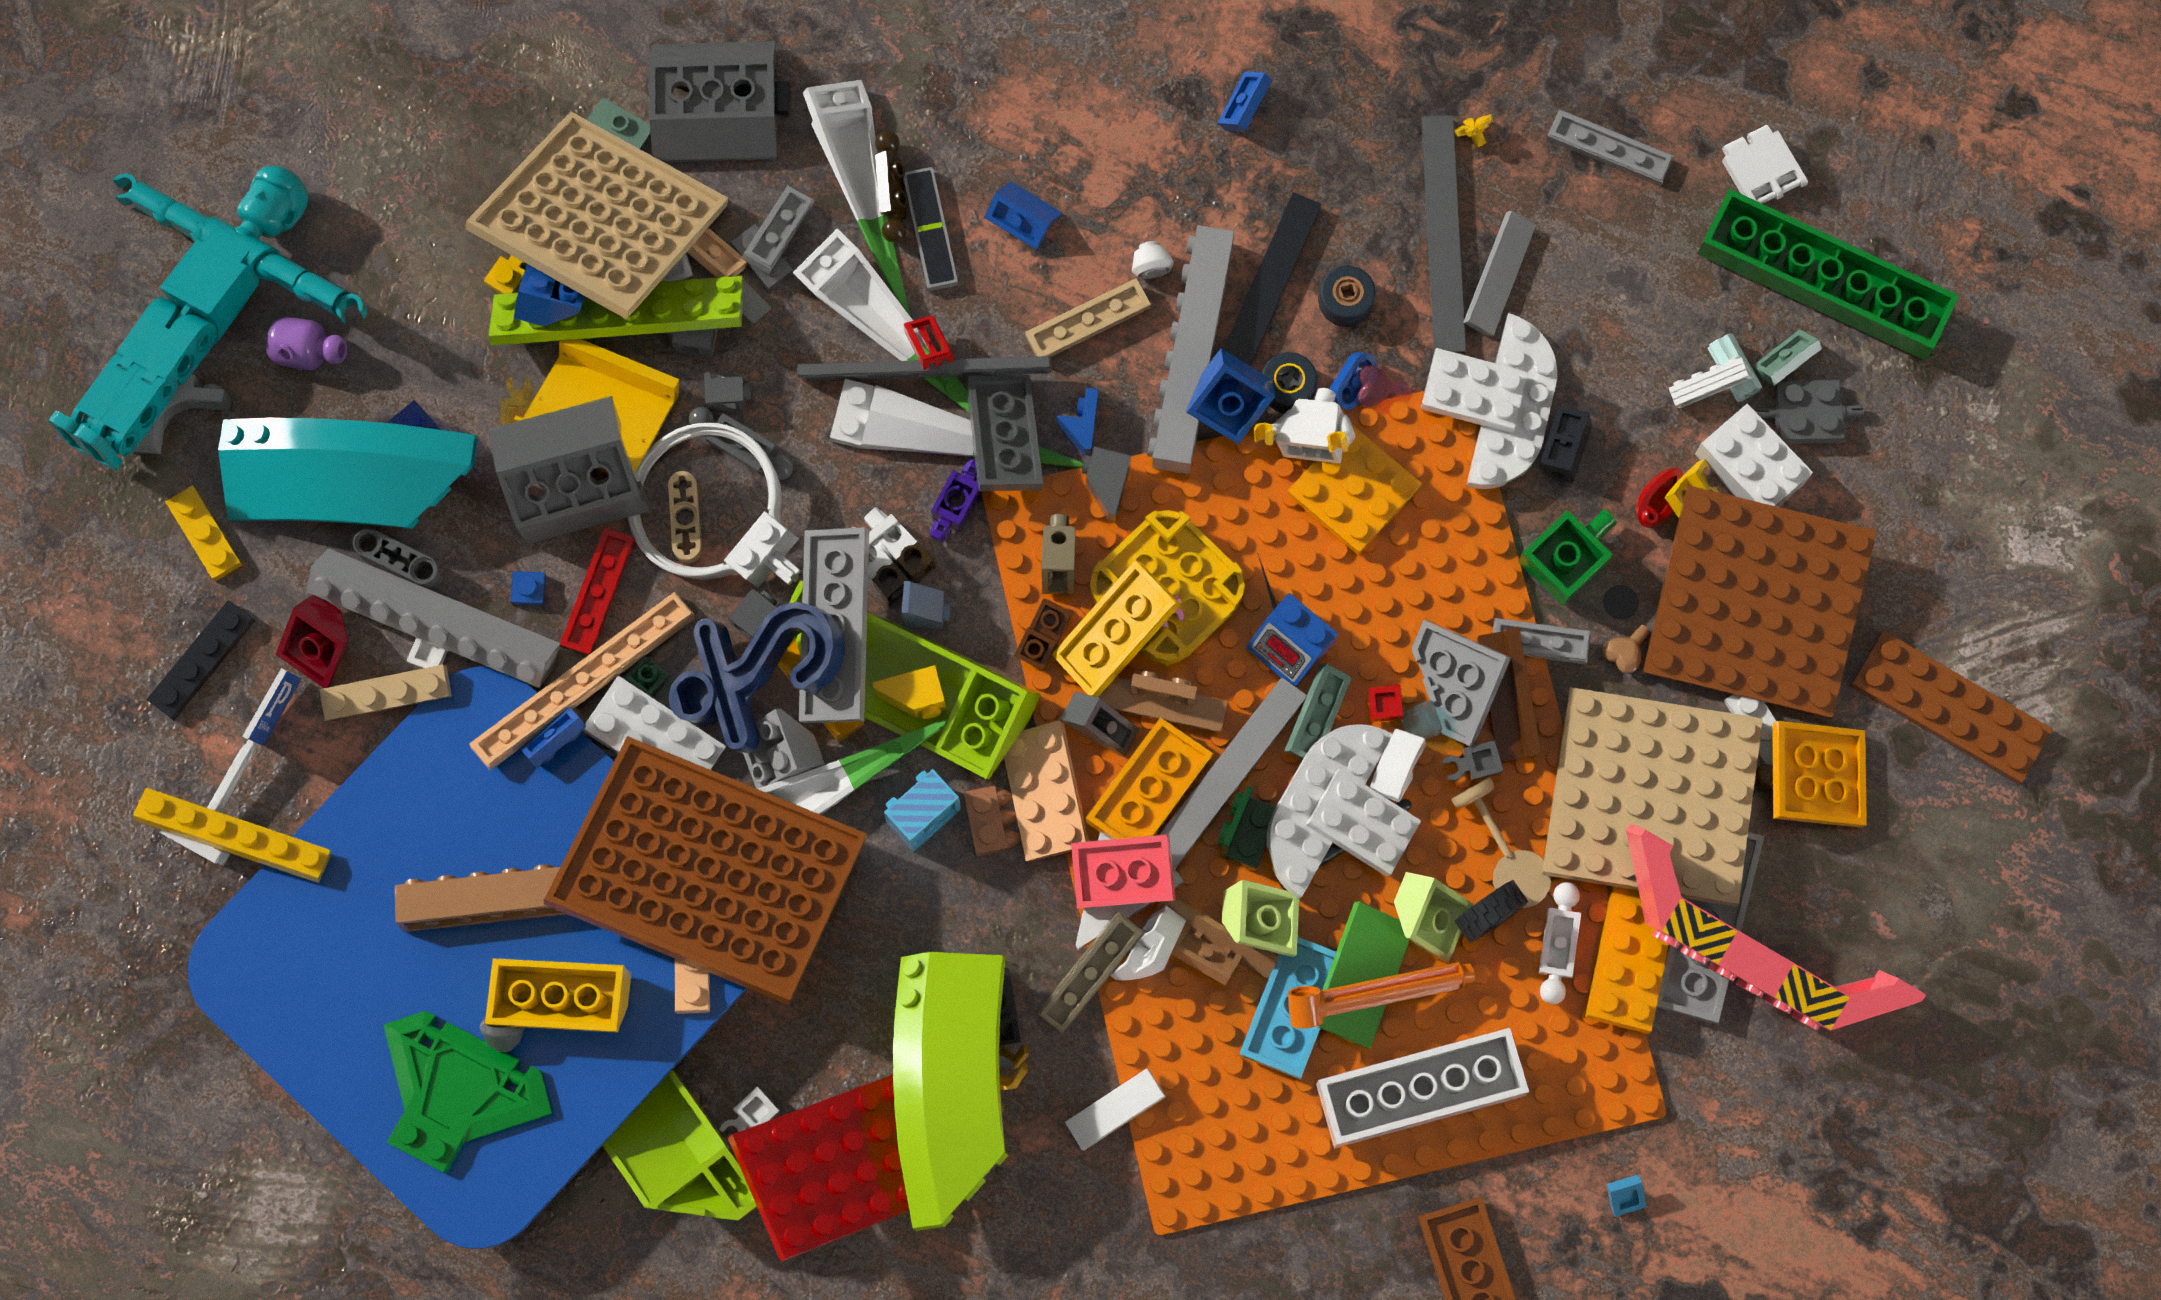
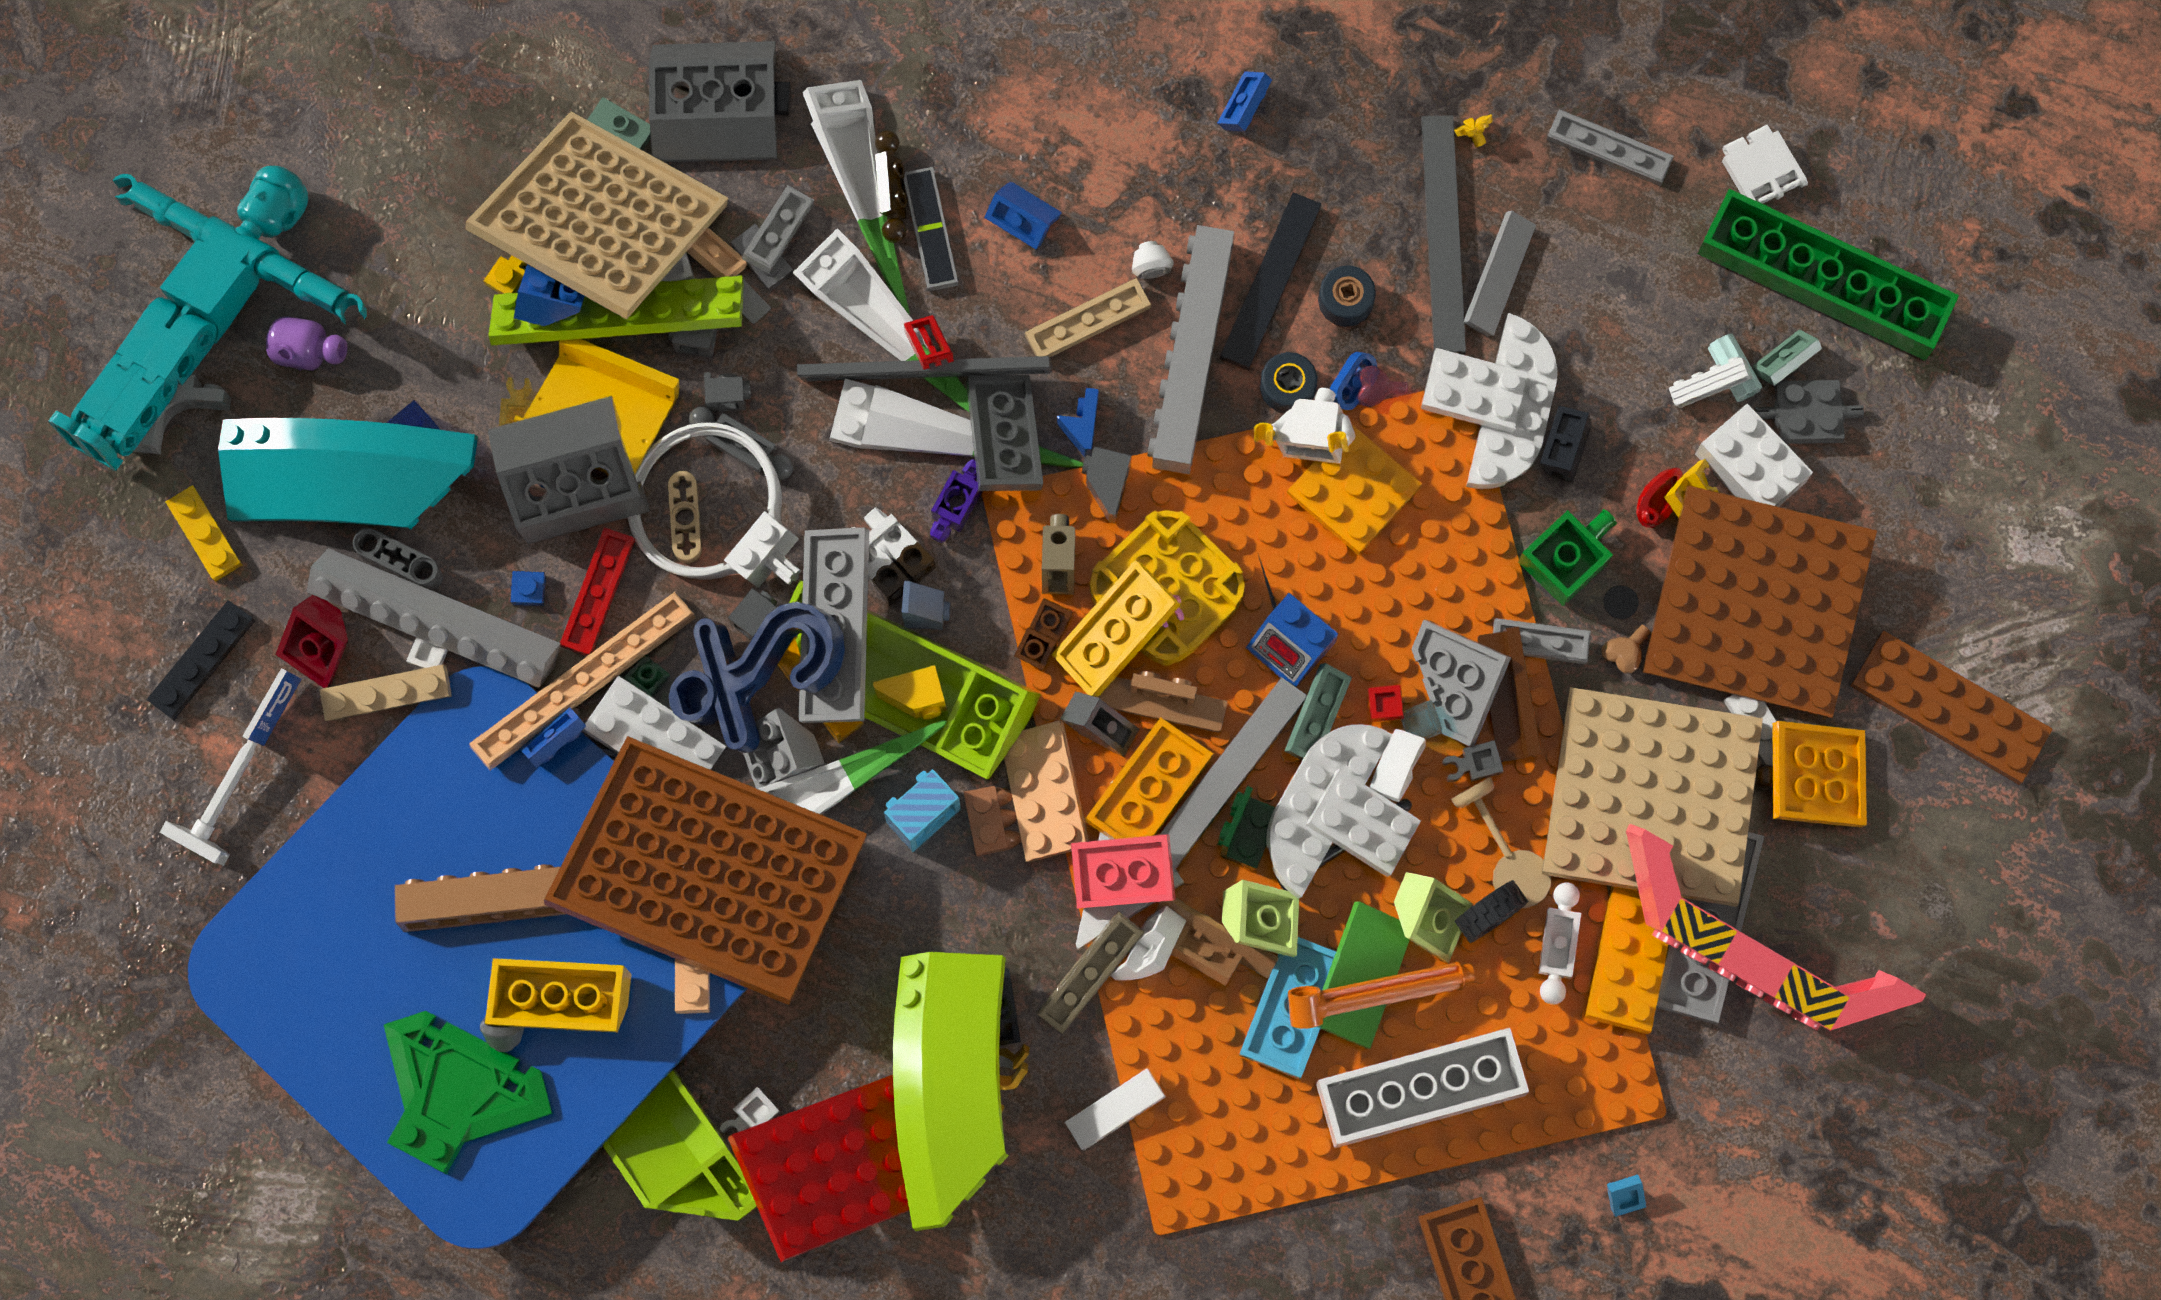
(232, 835): yellow plate -> none
(1230, 396): blue slope -> none

